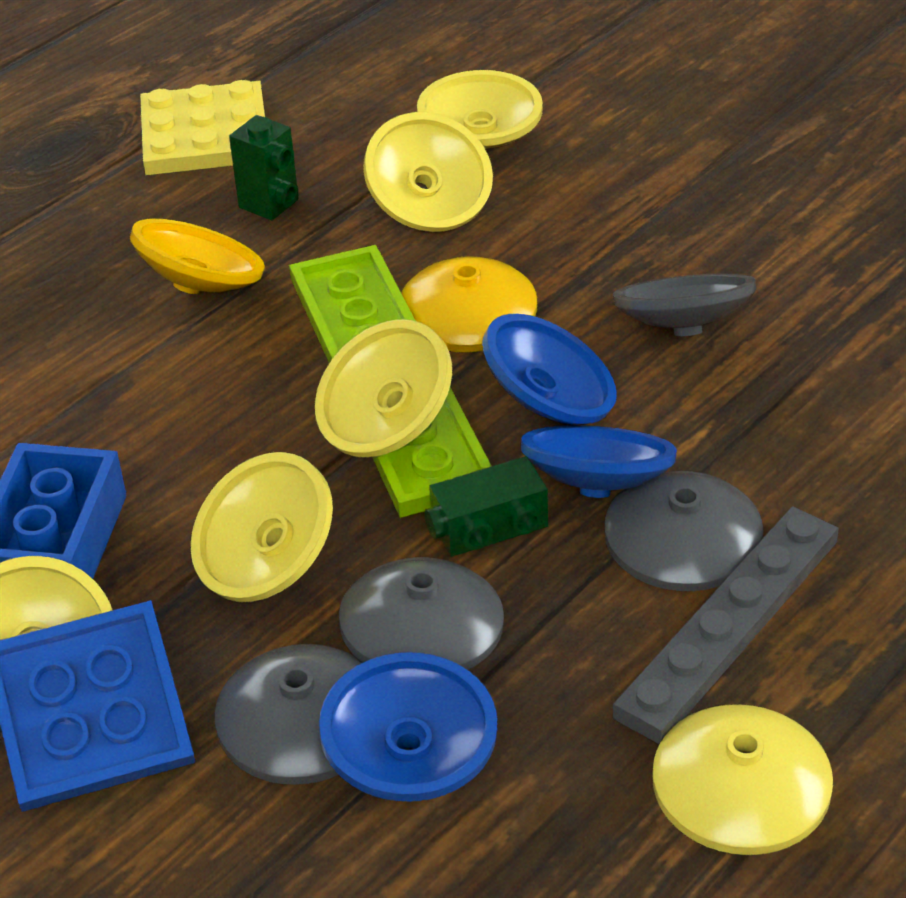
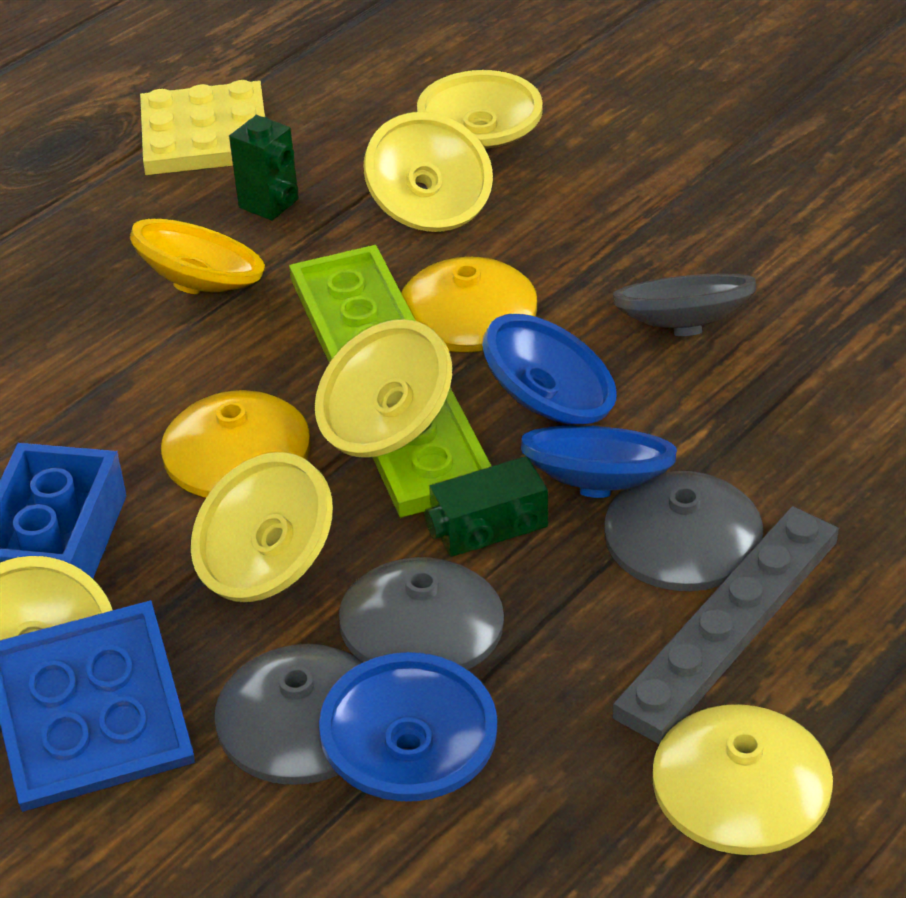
(226, 431): none -> yellow dish

